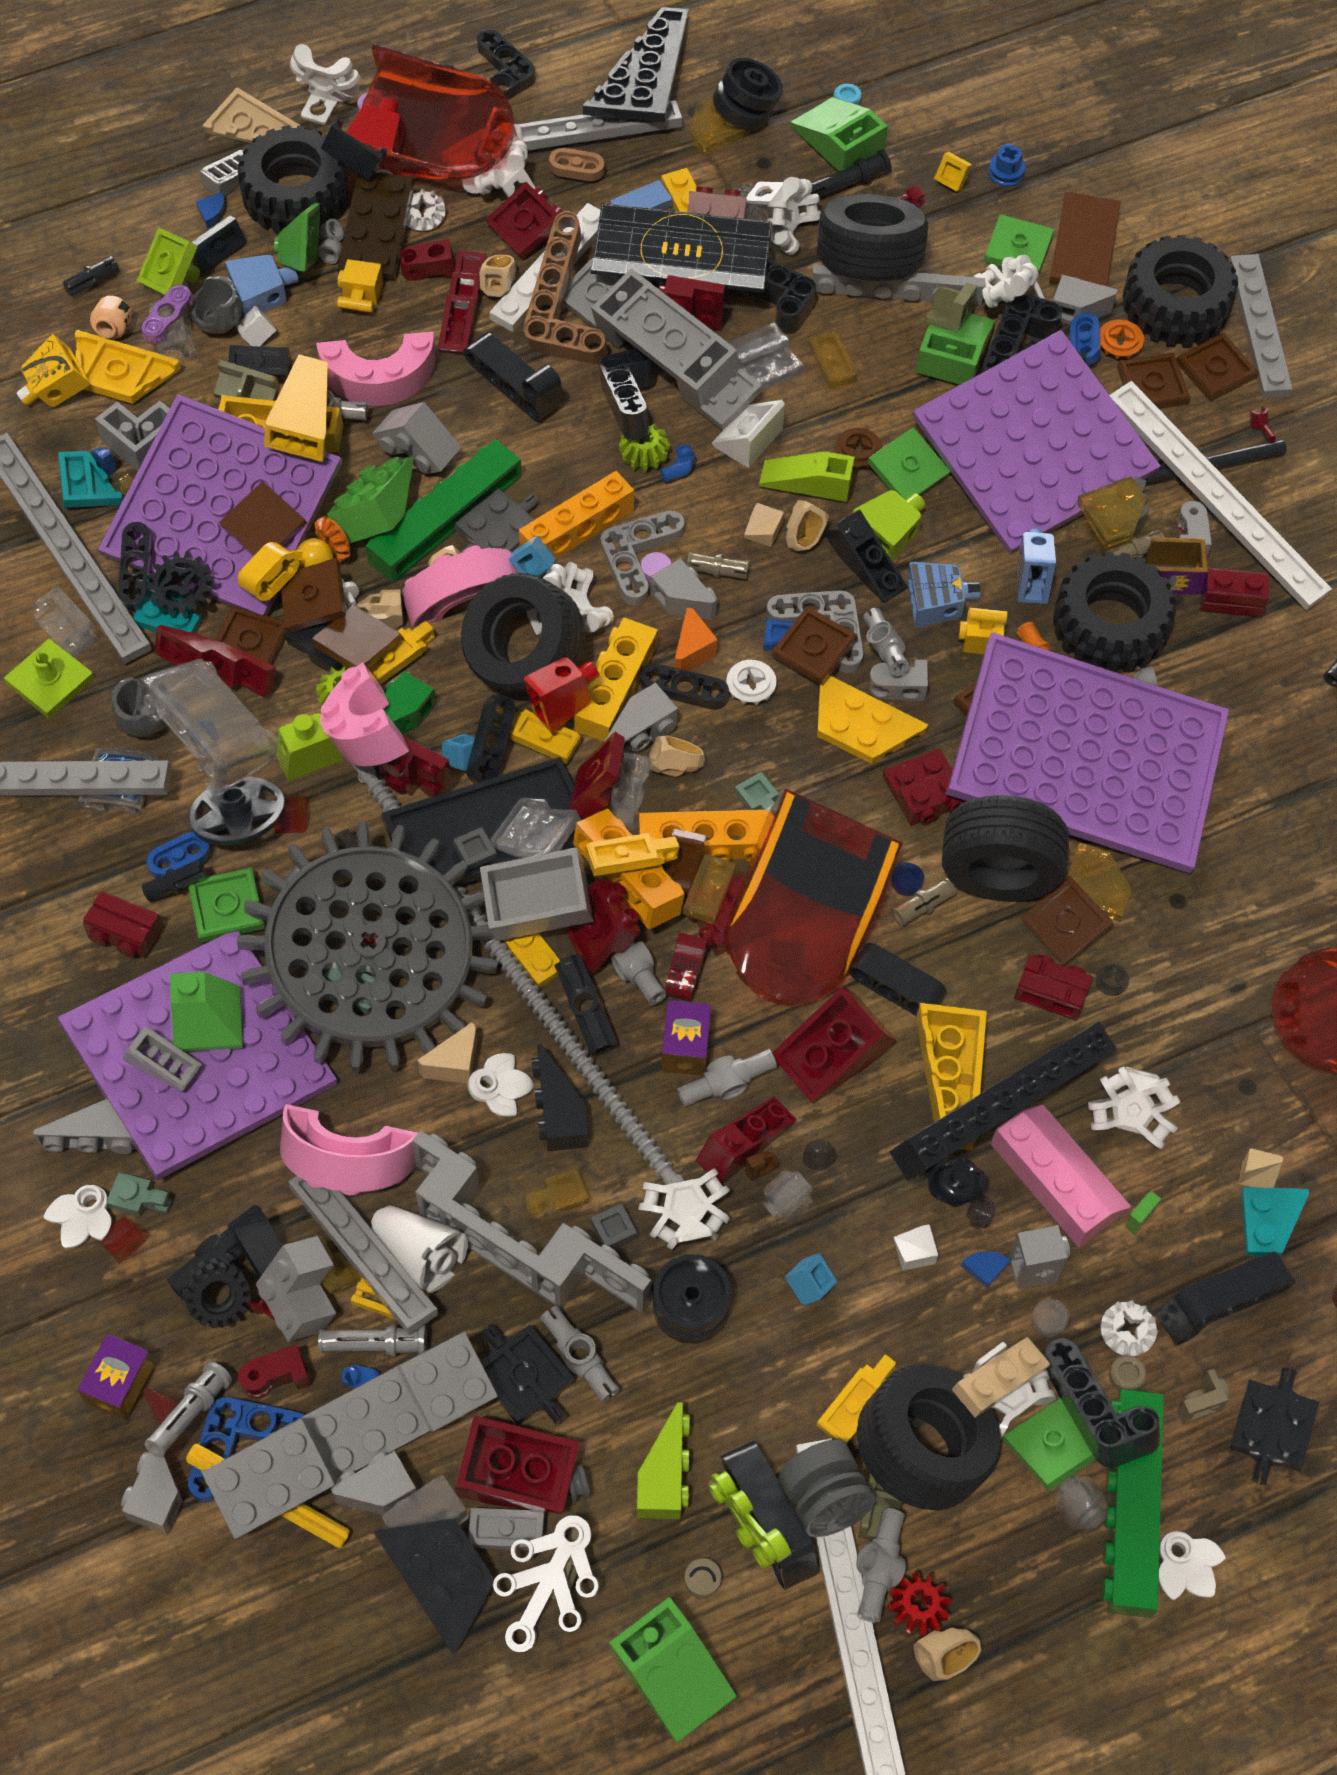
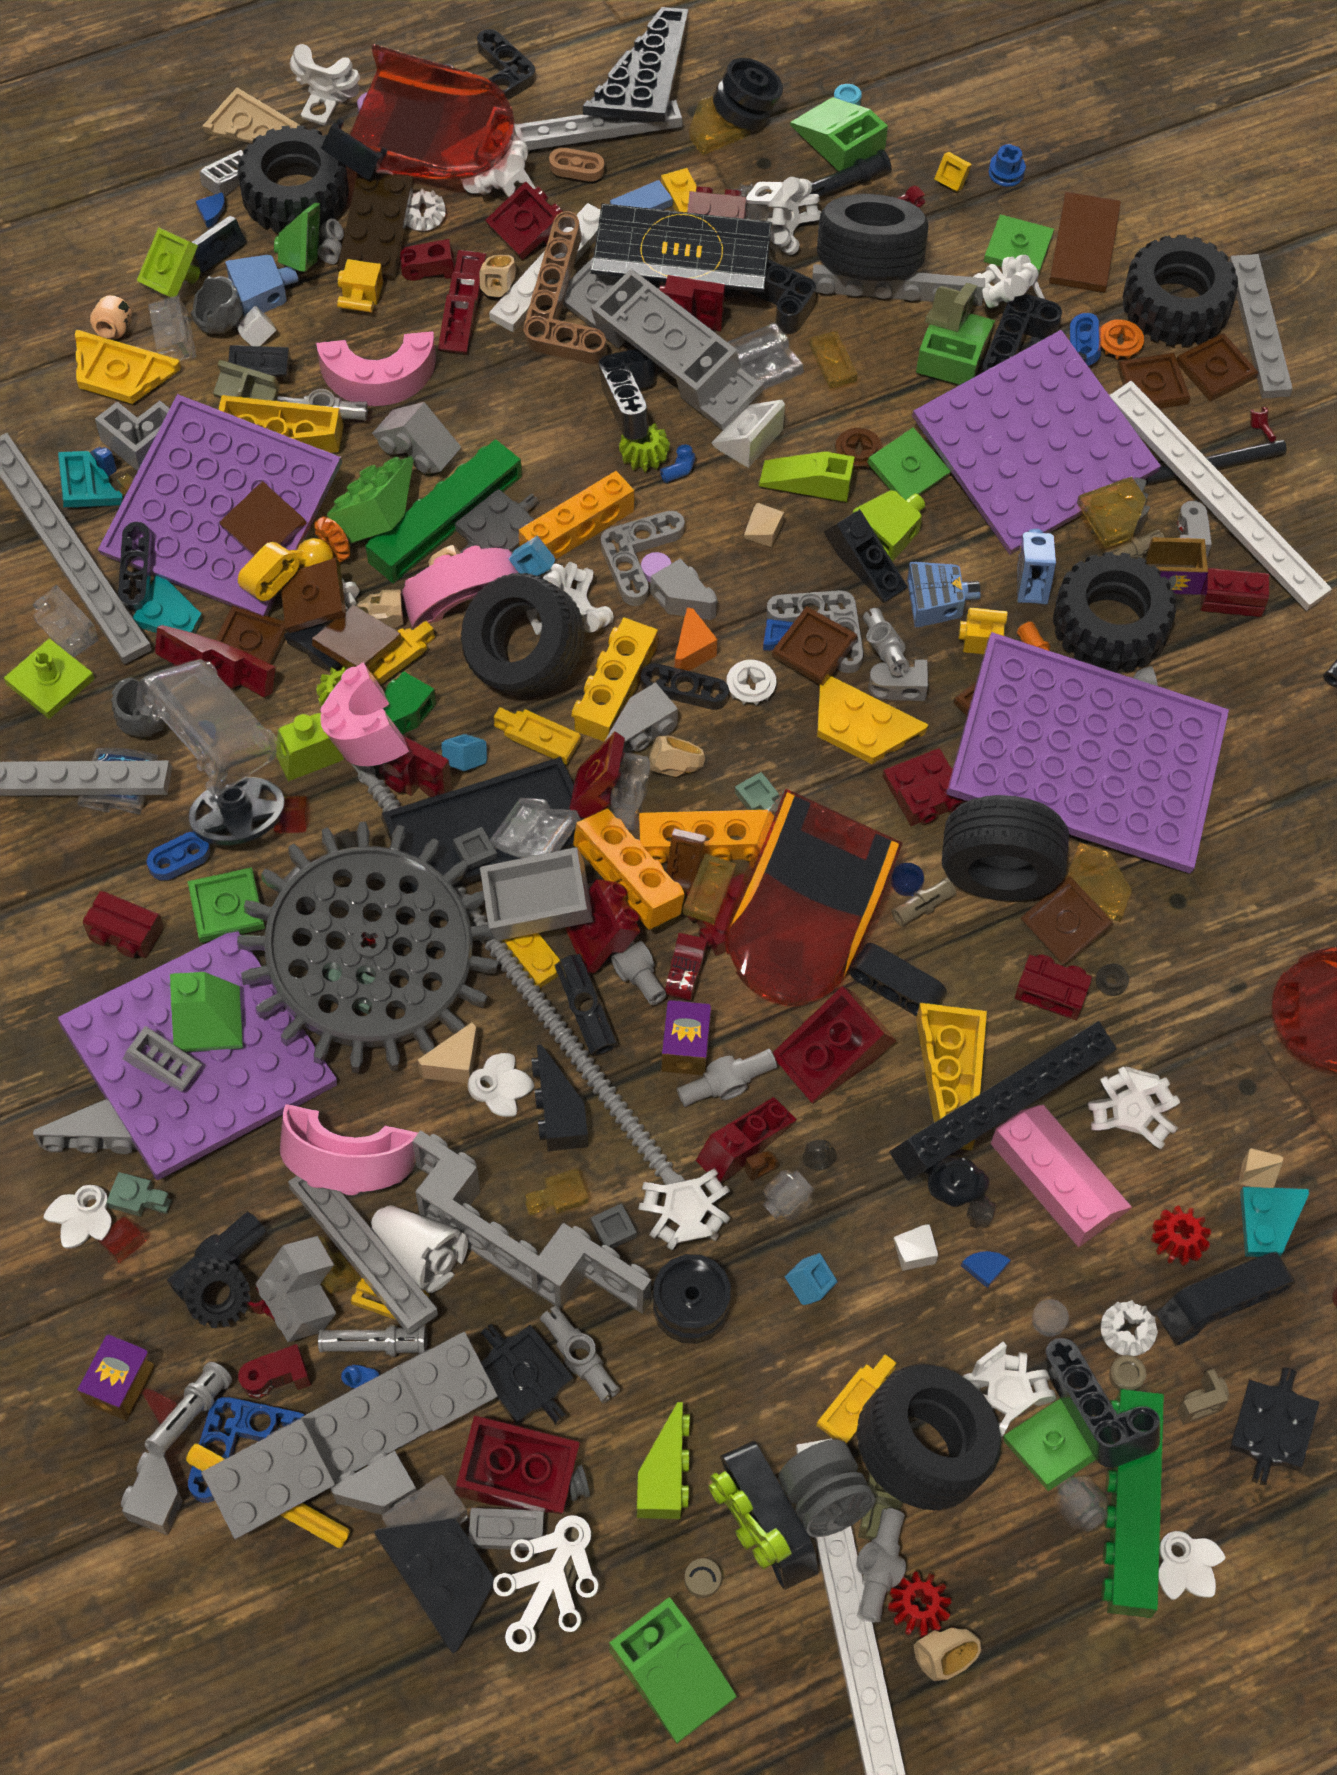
(52, 374): yellow torso -> none
(91, 276): black axle -> none
(155, 325): medium lavender piece -> none
(167, 591): black gear -> none
(173, 880): black axle -> none
(256, 1238): black tile -> none
(299, 412): yellow slope -> none
(379, 126): red torso -> none
(502, 733): black beam -> none
(531, 390): black beam -> none
(559, 691): red torso -> none
(630, 853): yellow hinge -> none
(718, 565): dark tan pin -> none
(805, 526): rock -> none
(1000, 1377): tan plate -> none
(1038, 1256): light grey brick -> none
(1081, 296): light grey slope -> none
(1142, 1212): bright green tile -> none
(1172, 1242): none -> red gear

